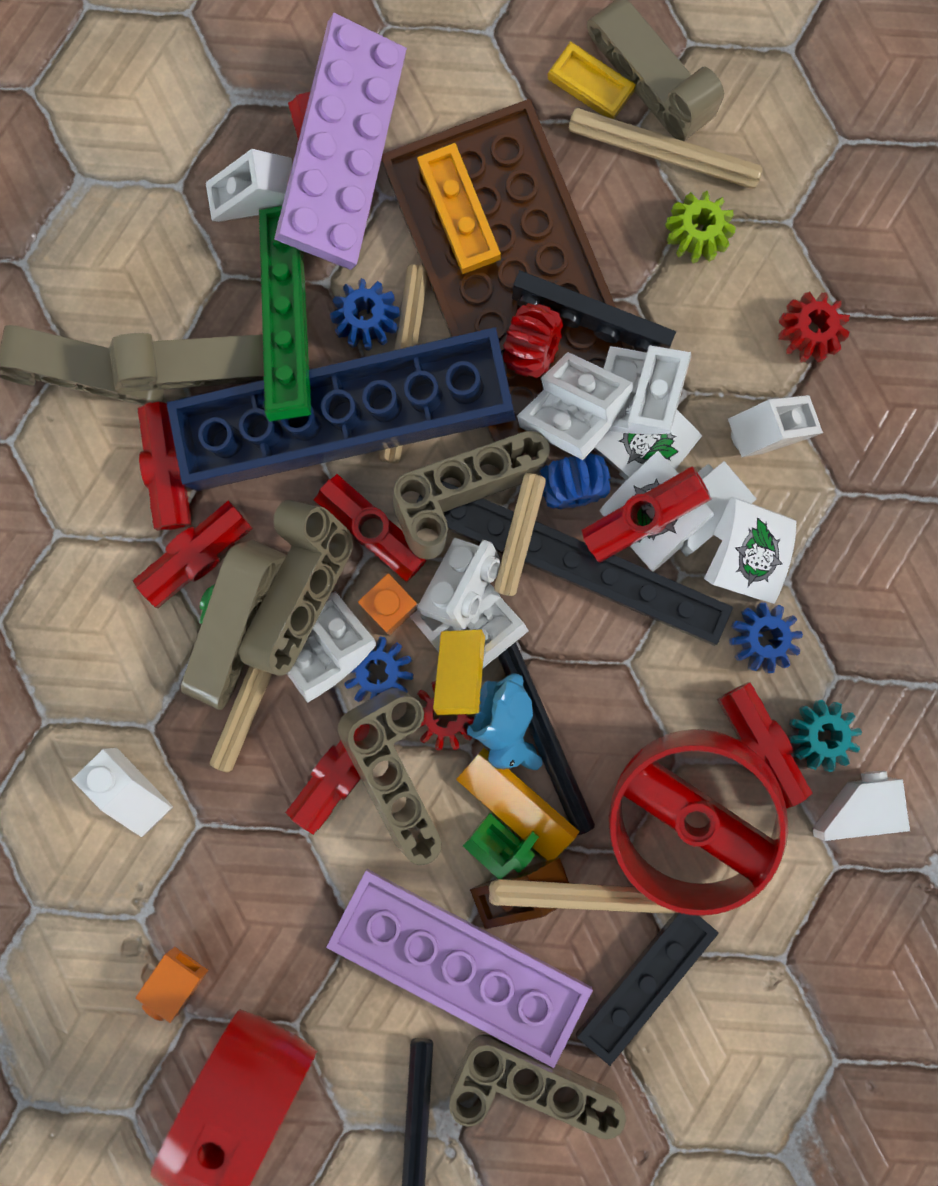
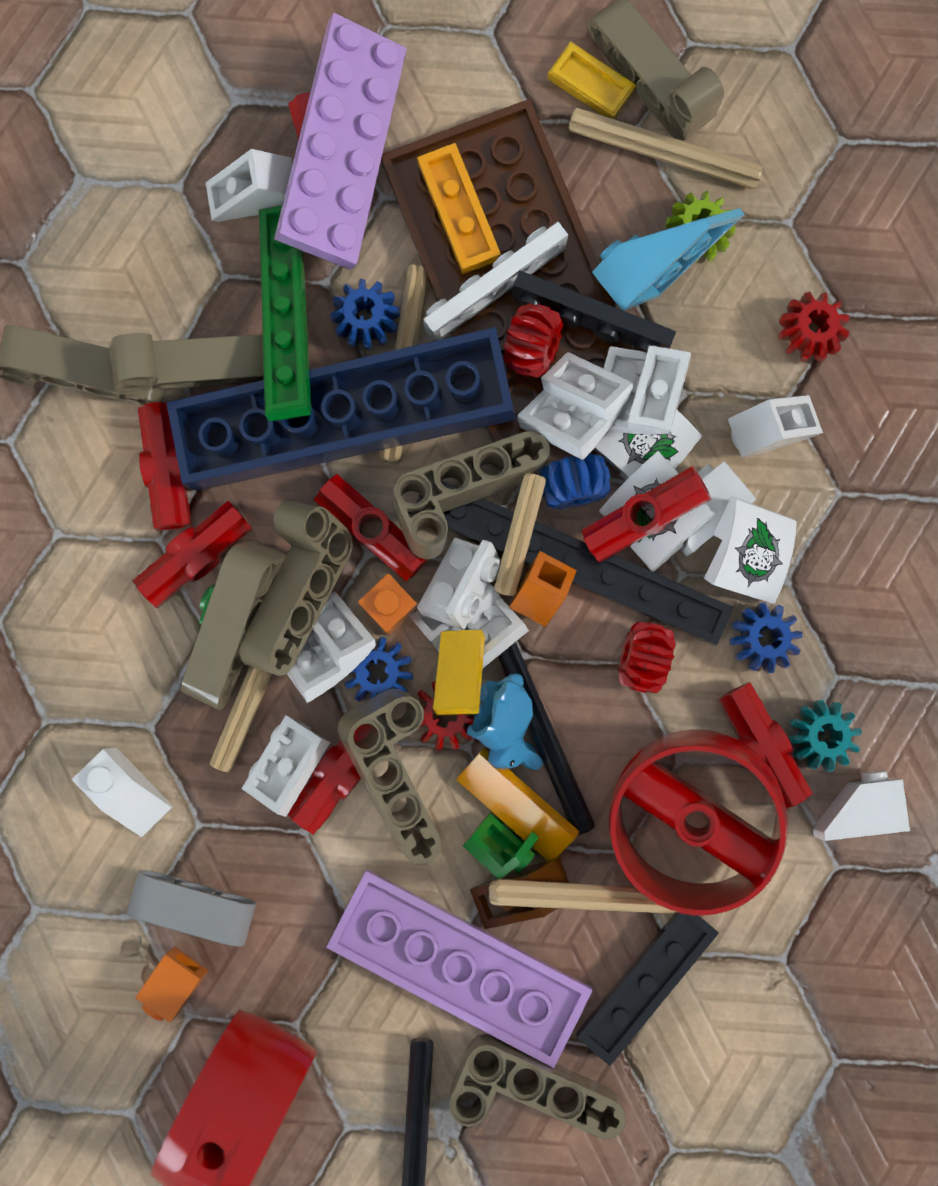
(191, 908): none -> light grey beam
(285, 765): none -> white bracket
(481, 291): none -> white plate
(543, 589): none -> orange brick
(646, 657): none -> red gear
(650, 264): none -> medium azure slope

